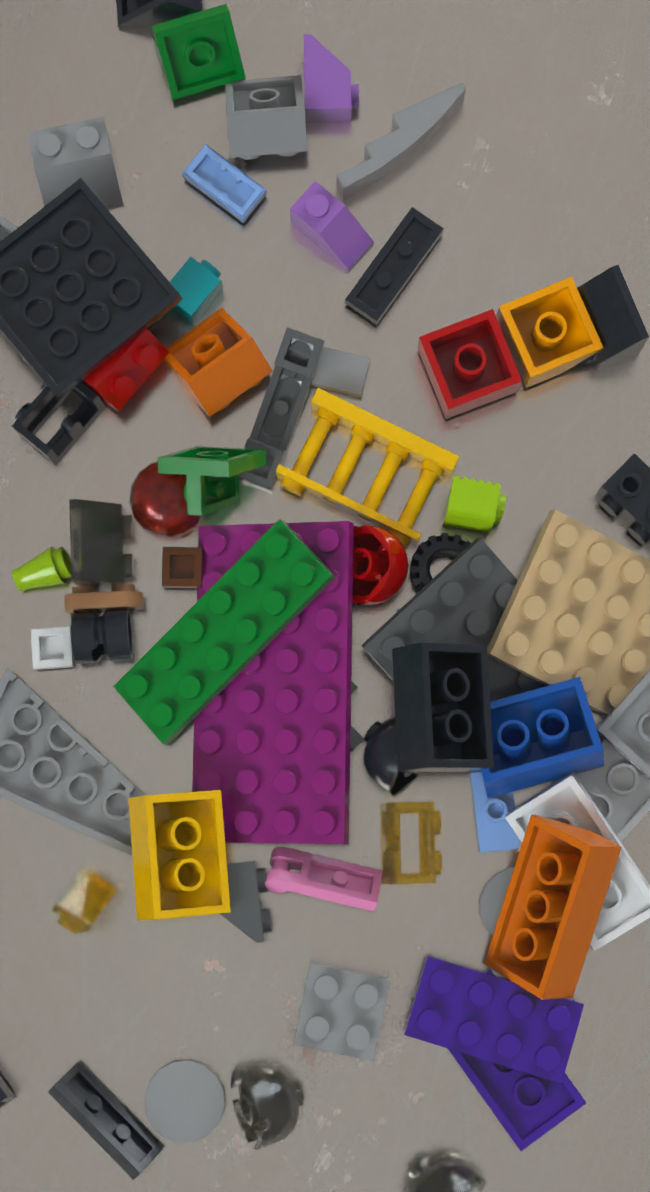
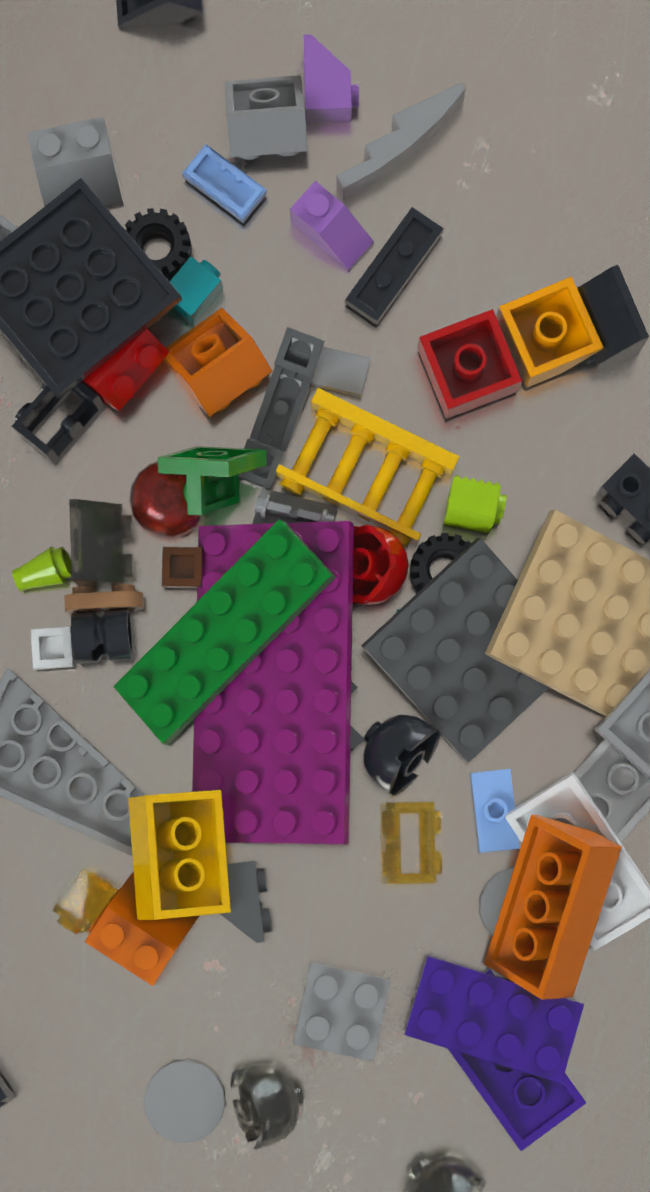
(105, 1120): black plate -> none
(135, 944): none -> orange slope
(168, 226): none -> black tyre
(198, 51): green bracket -> none
(291, 509): none -> light grey hinge
(323, 878): bright pink plate -> none
(442, 707): black brick -> none
(541, 738): blue slope -> none

